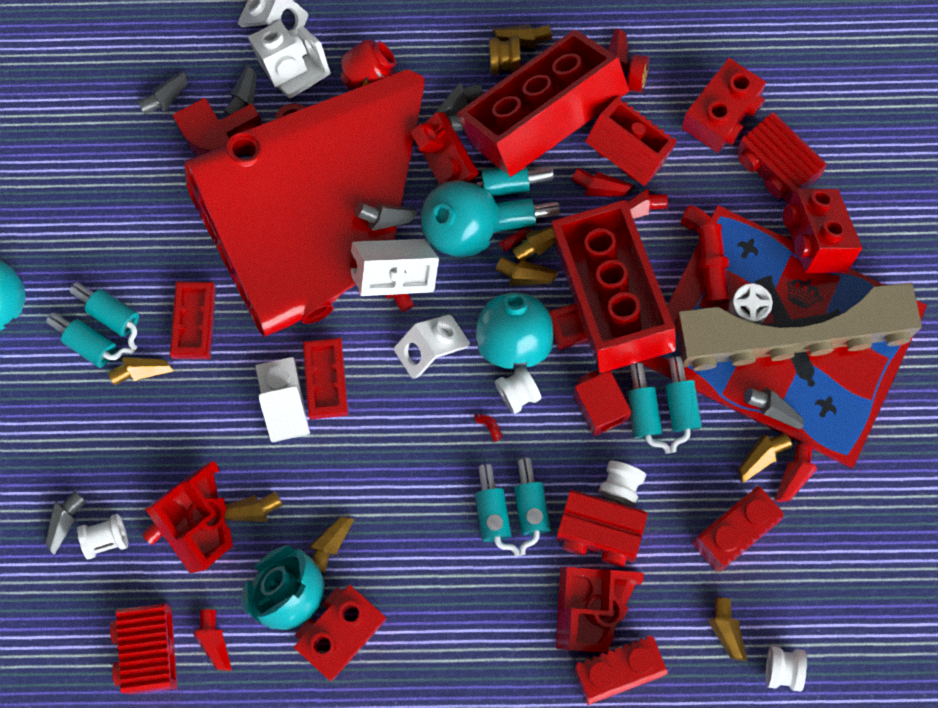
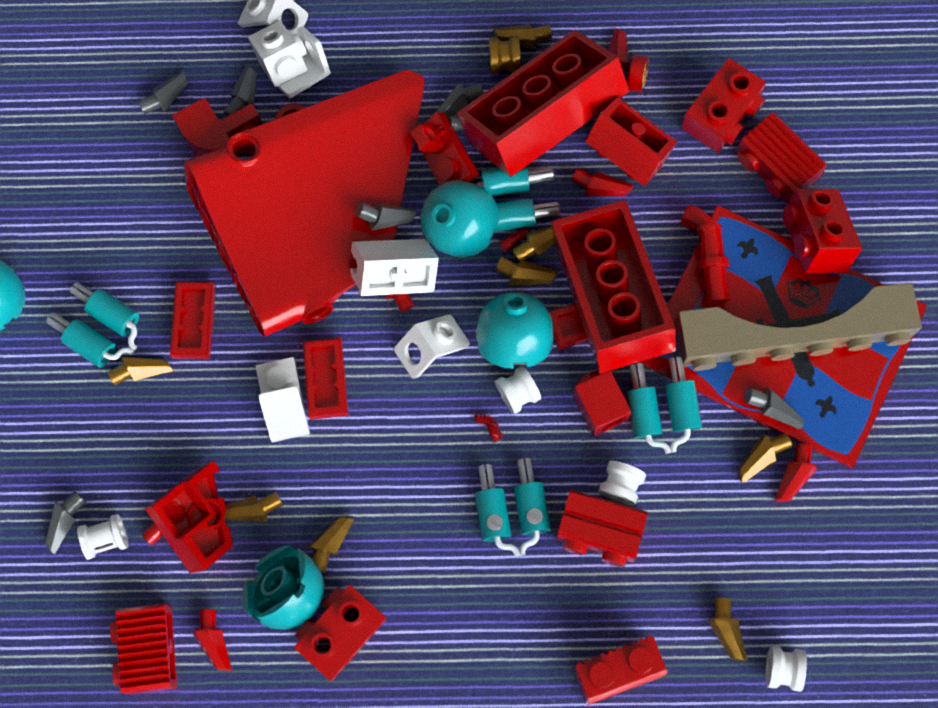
(366, 64): red head -> none
(592, 606): red slope -> none
(643, 202): red bar -> none
(738, 529): red brick -> none
(753, 298): white wheel -> none

